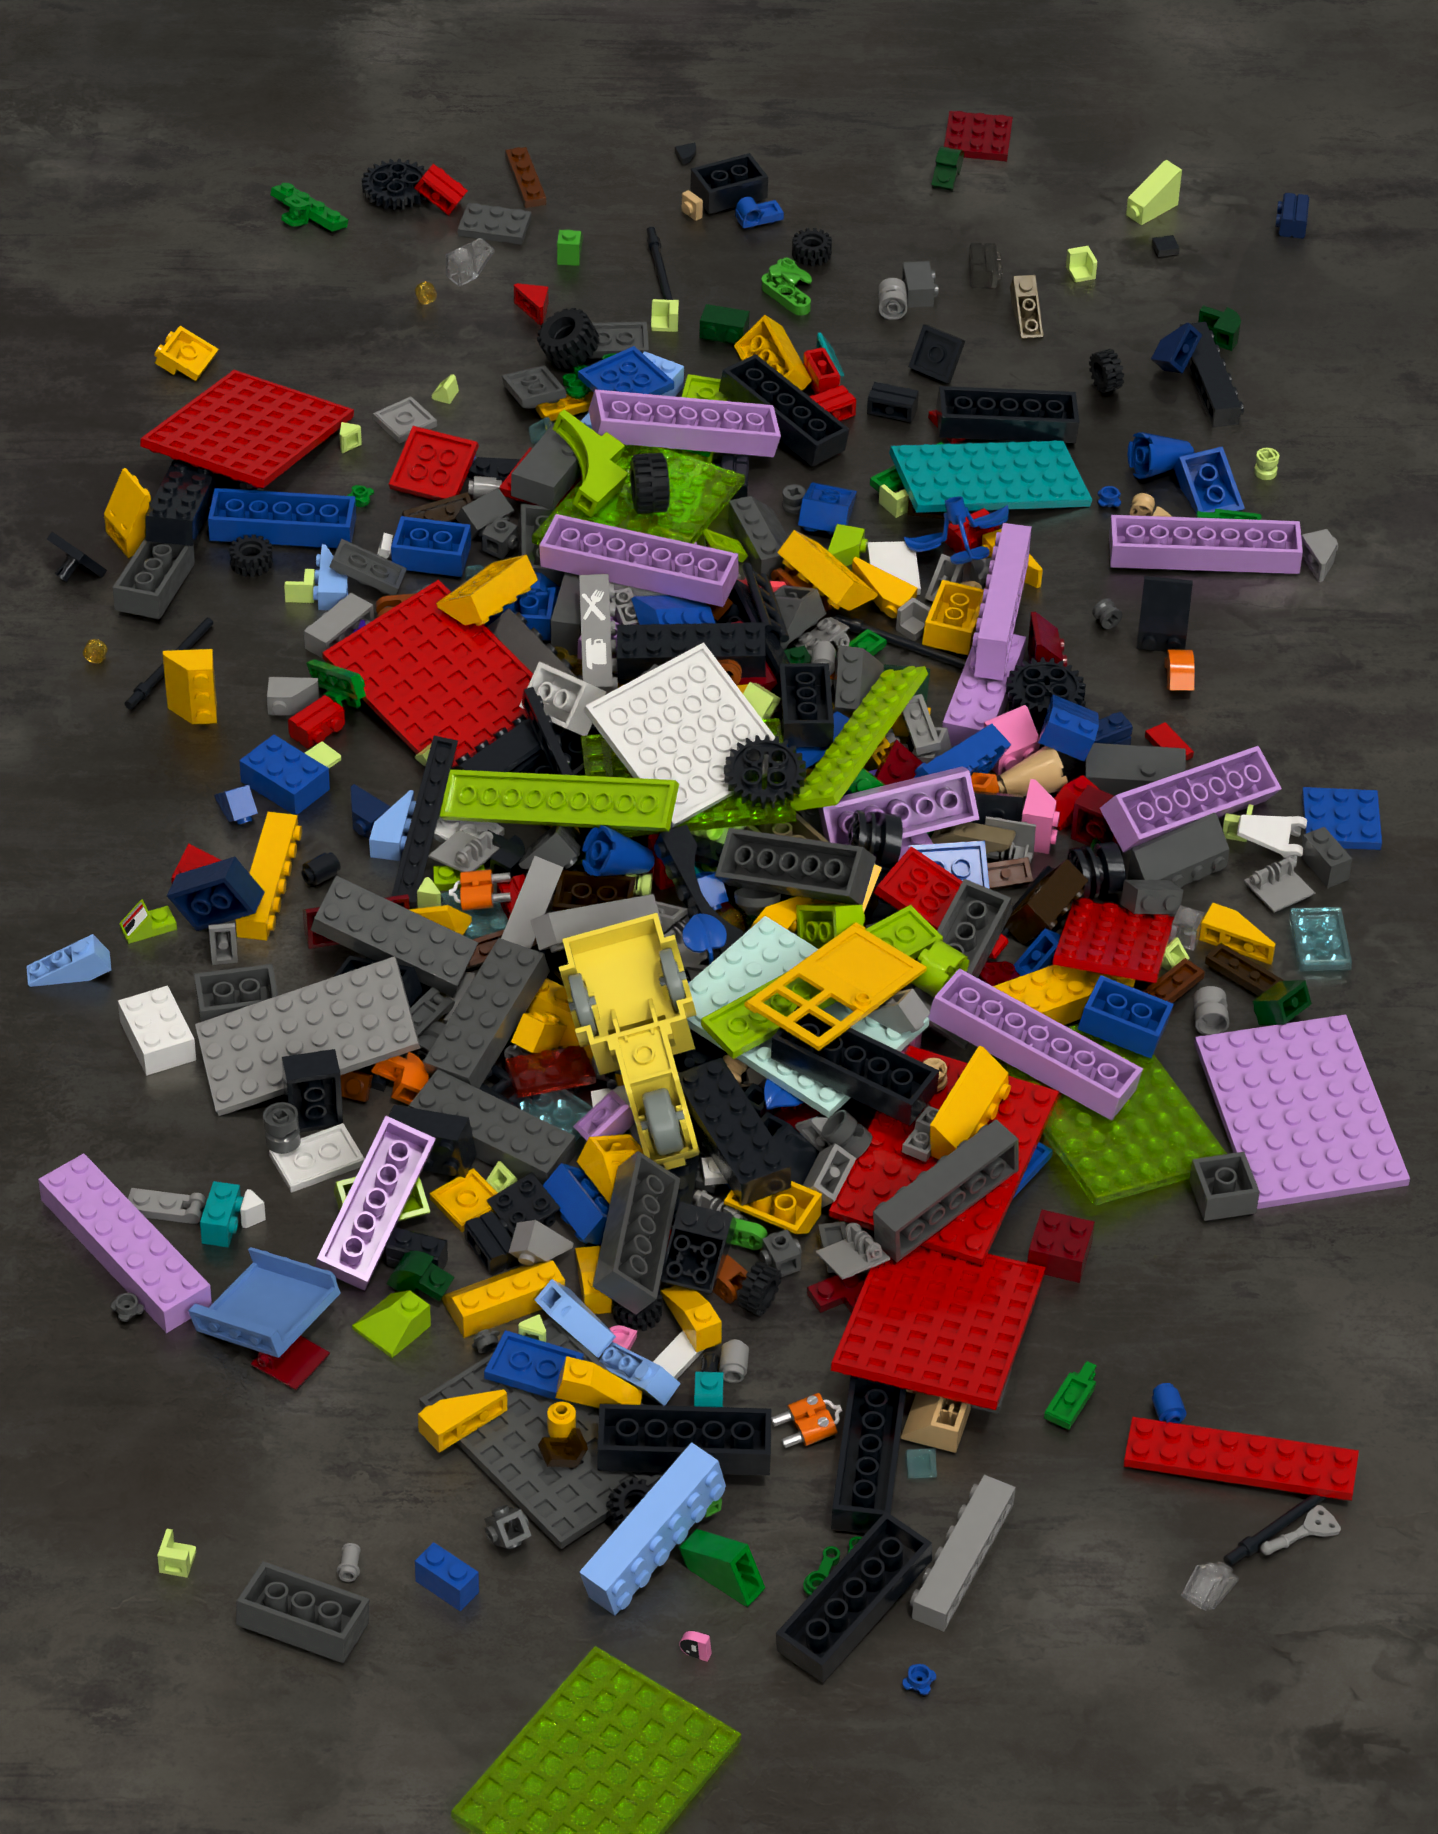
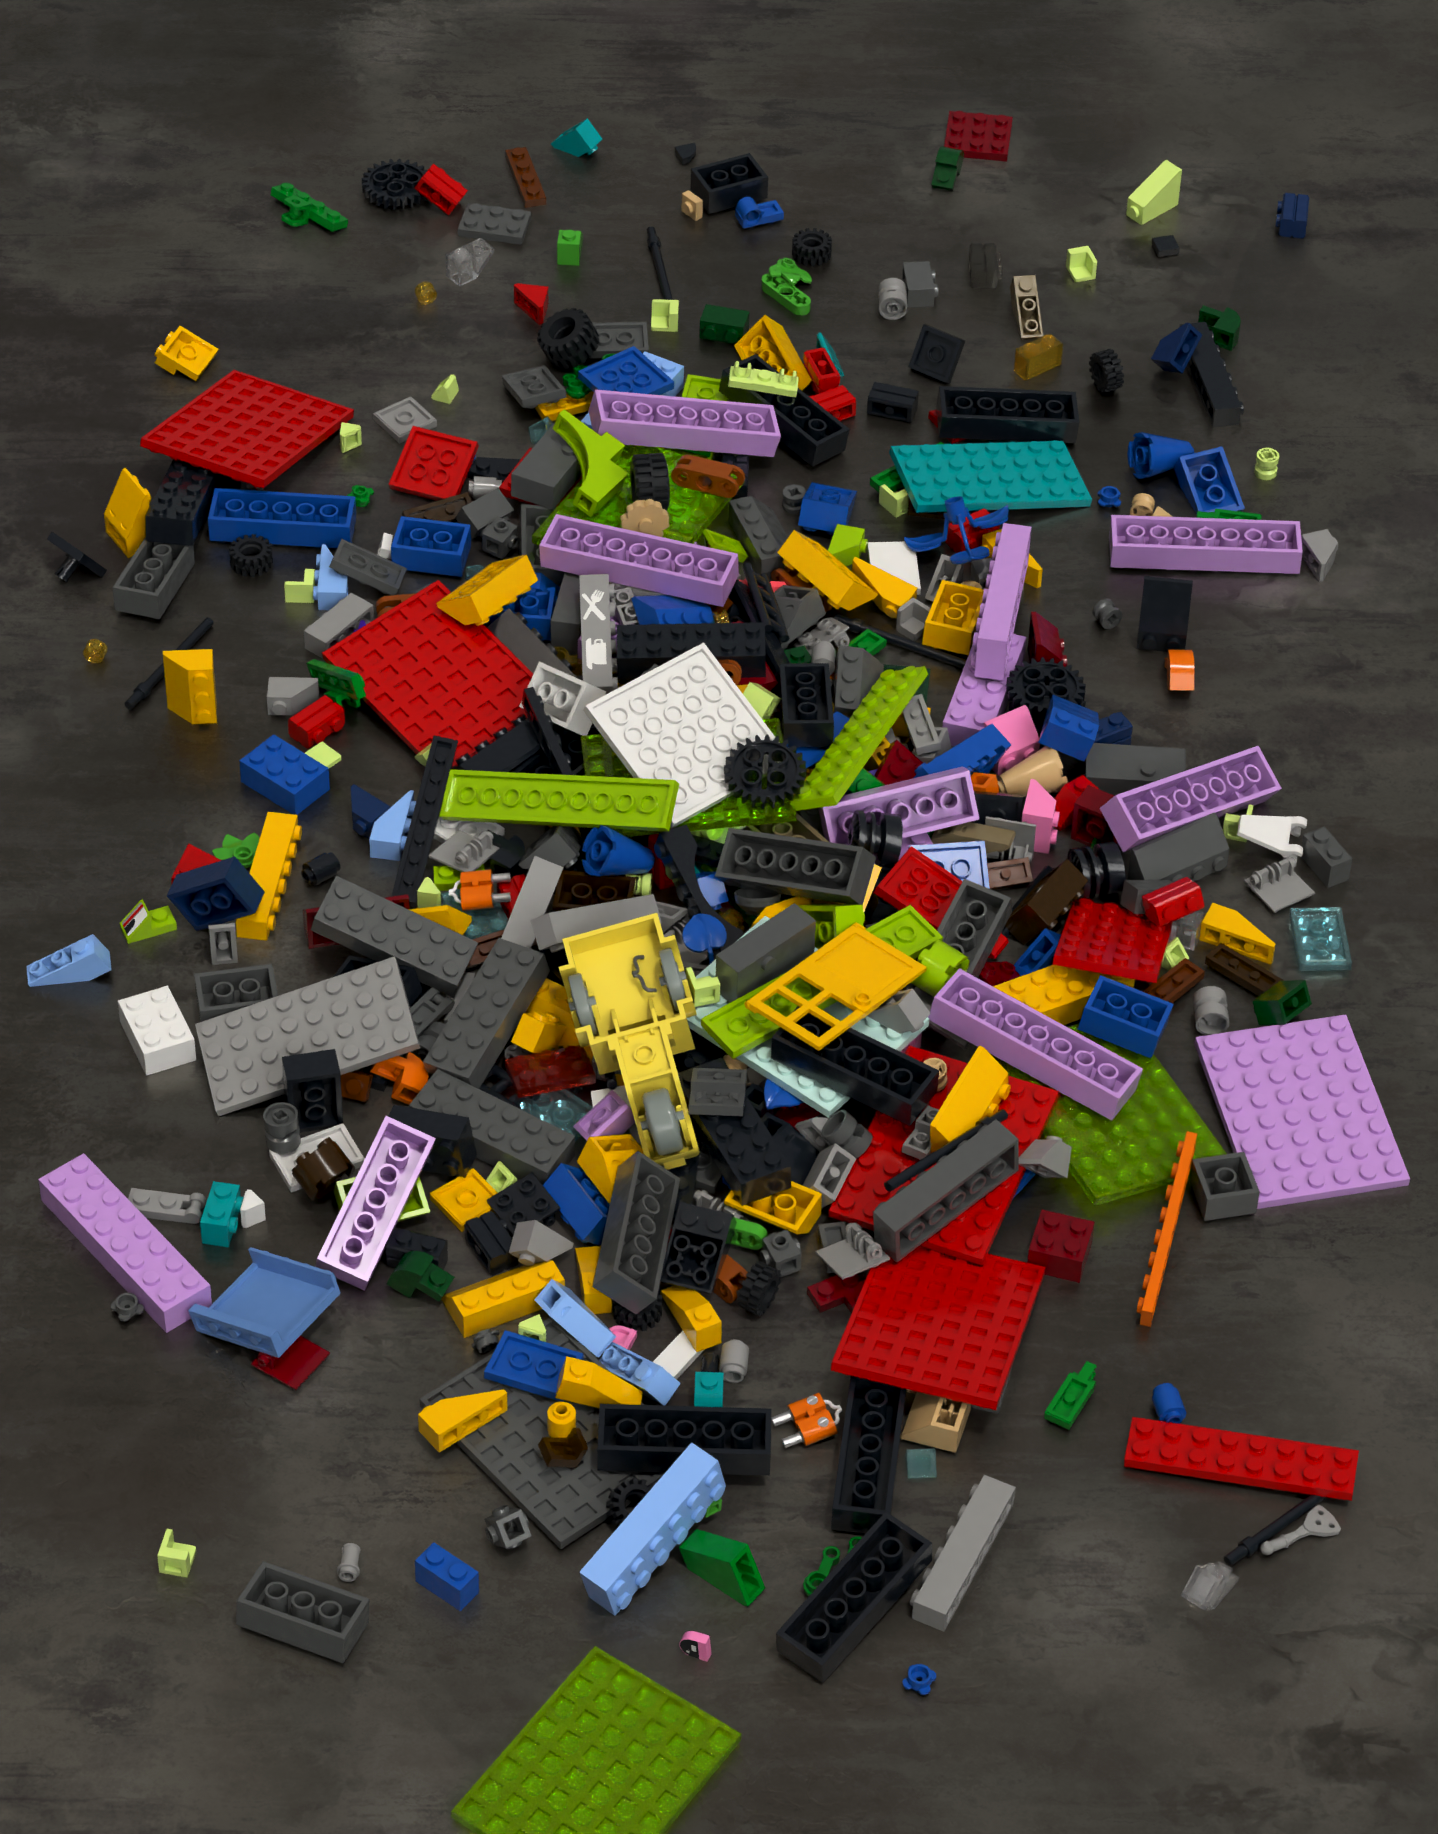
(237, 804): slope -> none
(242, 850): none -> bright green plate
(322, 1169): none -> dark brown brick
(395, 1322): lime slope -> none
(578, 139): none -> teal slope
(635, 974): none -> dark grey piece
(645, 517): none -> tan plant
(703, 989): none -> yellowish green panel
(707, 476): none -> dark orange piece
(711, 1172): white plate -> none
(718, 1091): none -> dark grey slope
(721, 617): none -> clear yellow bush
(763, 380): none -> yellowish green plate
(766, 952): none -> dark grey brick
(948, 1148): none -> black bar
(1038, 356): none -> clear yellow brick
(1047, 1157): none -> light grey slope
(1164, 1237): none -> orange plate
(1165, 736): red tile -> none
(1173, 901): none -> red brick
(1347, 814): blue plate -> none

